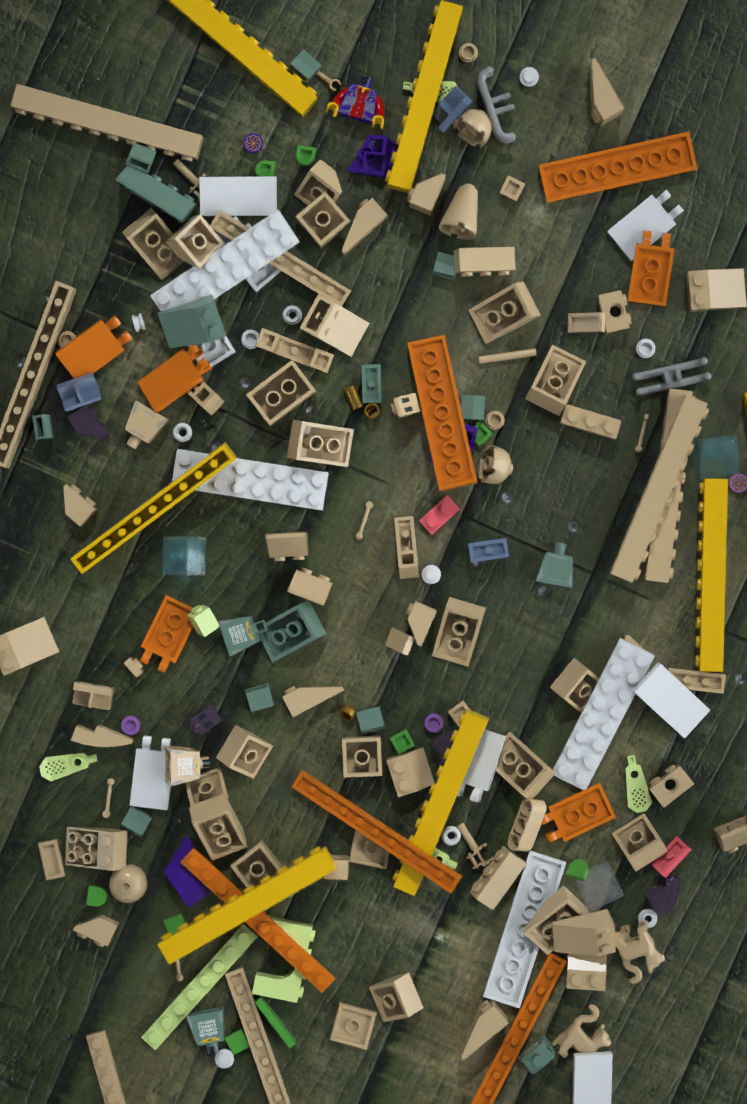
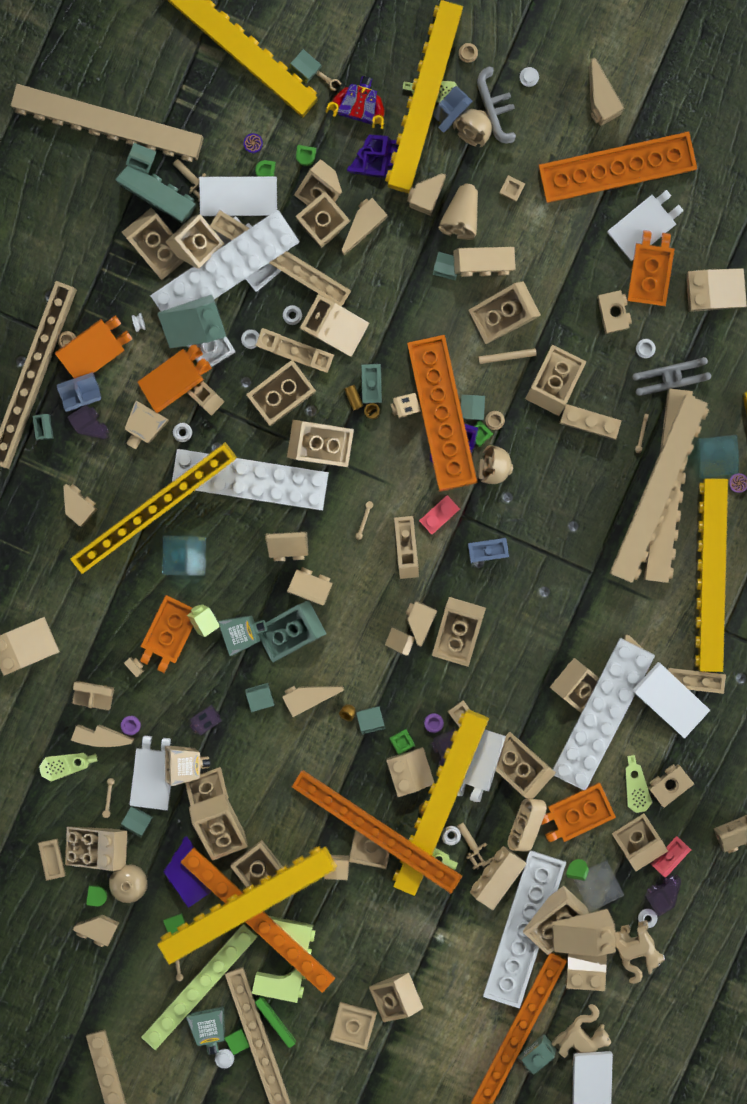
(244, 752): tan slope -> none
(362, 756): tan brick -> none
(431, 574): white plate -> none
(486, 1024): tan slope -> none
(556, 567): sand green torso -> none
(586, 322): tan tile -> none

